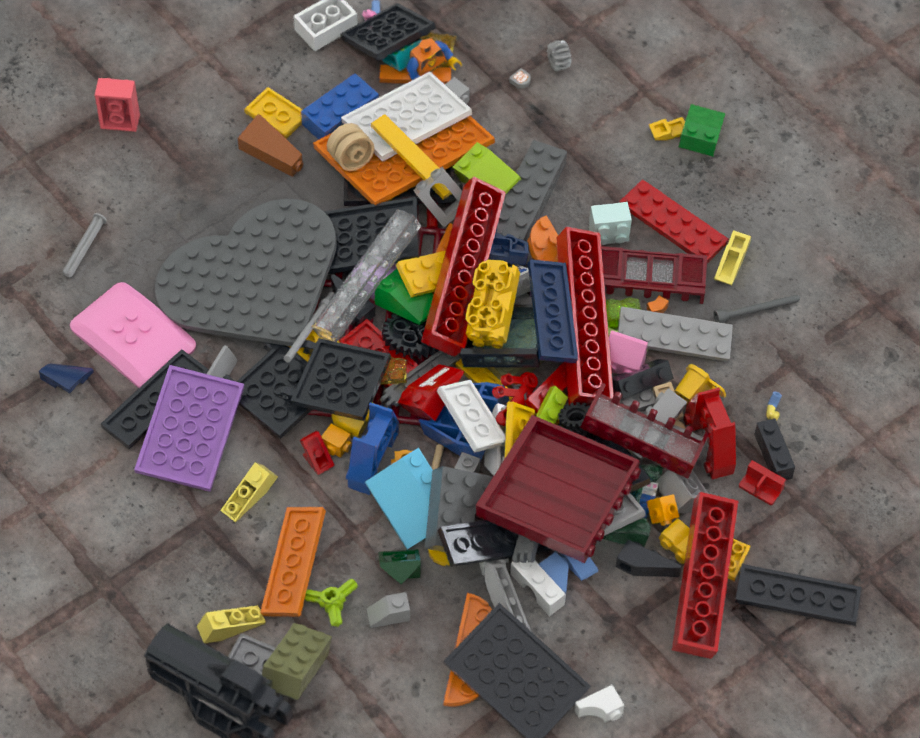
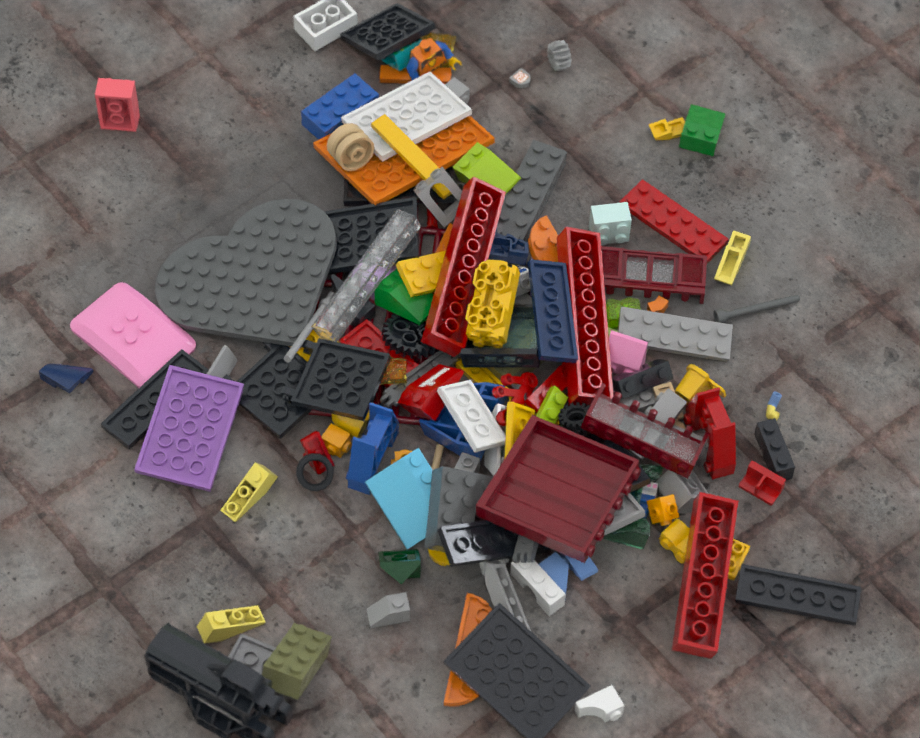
(84, 244): light grey axle -> none
(271, 147): dark orange slope -> none
(277, 111): yellow tile -> none
(293, 562): orange plate -> none
(329, 473): none -> black tyre
(332, 600): lime bush -> none
(375, 9): arm -> none
(644, 562): black slope -> none

